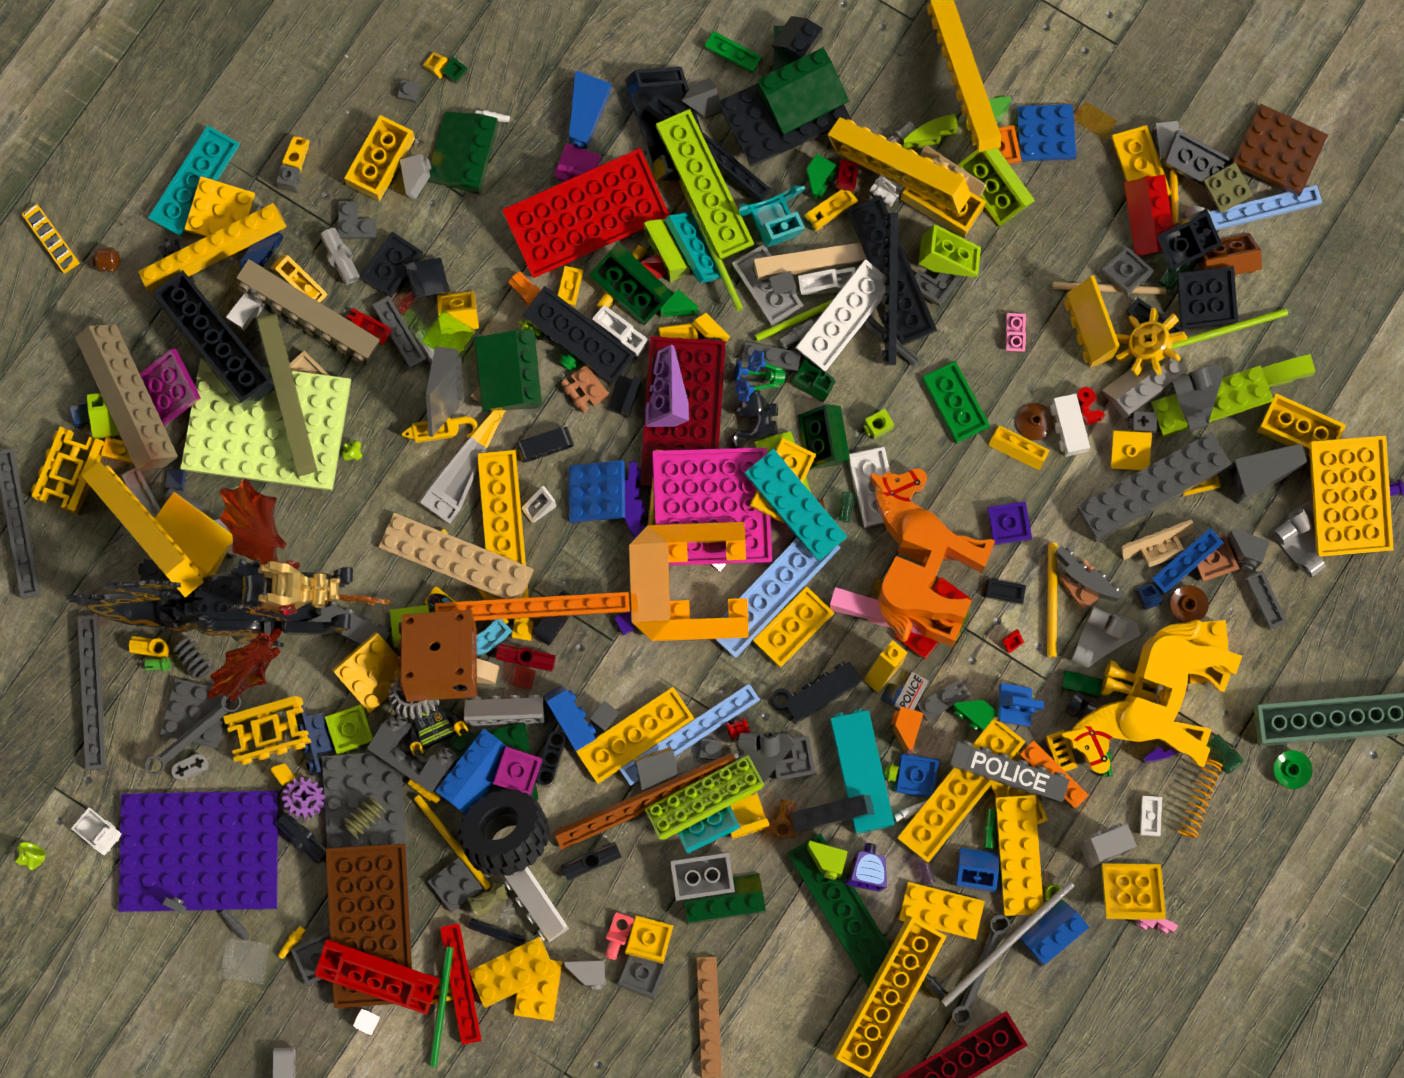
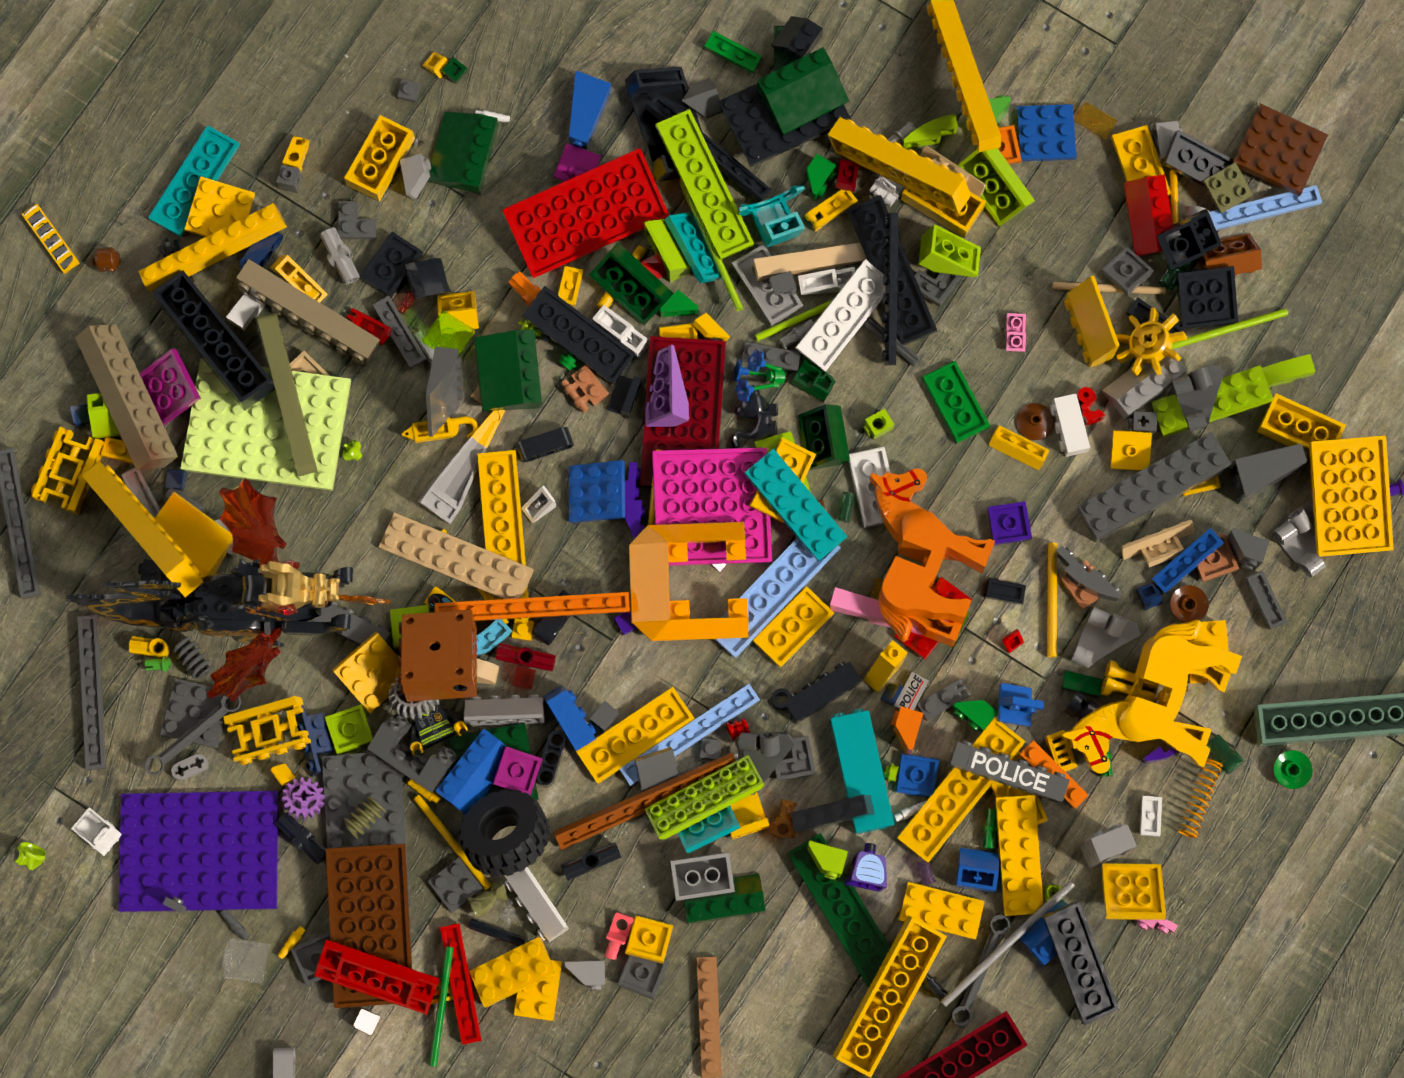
(1080, 962): none -> black plate

